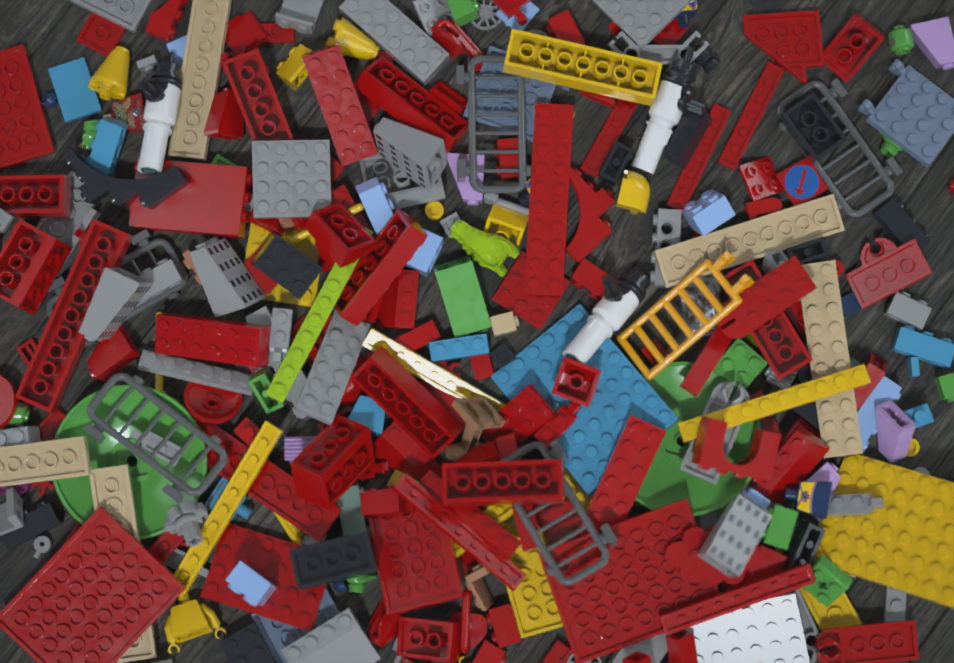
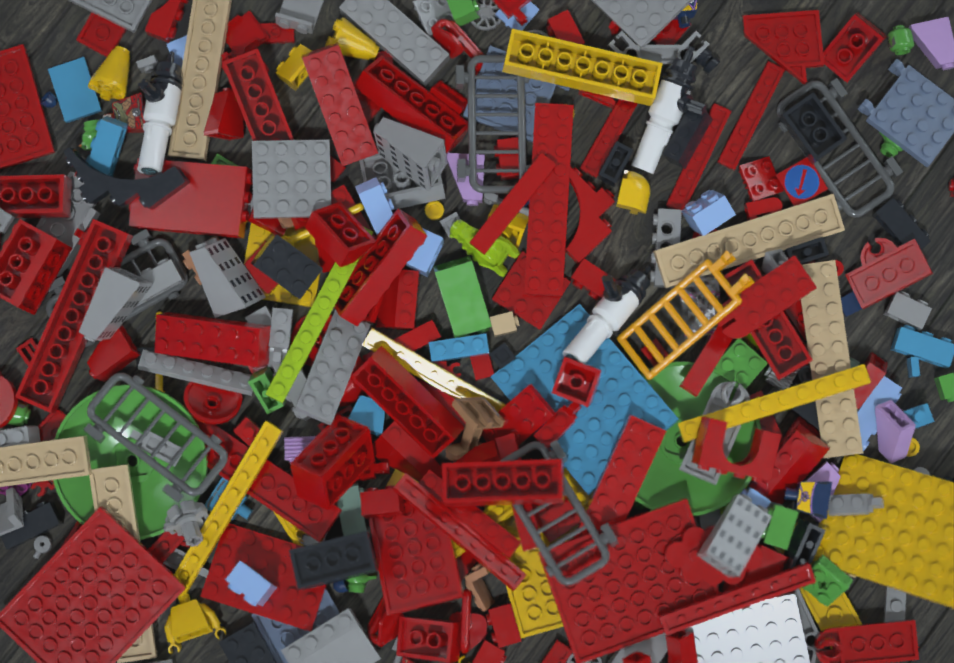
(512, 204): none -> red tile

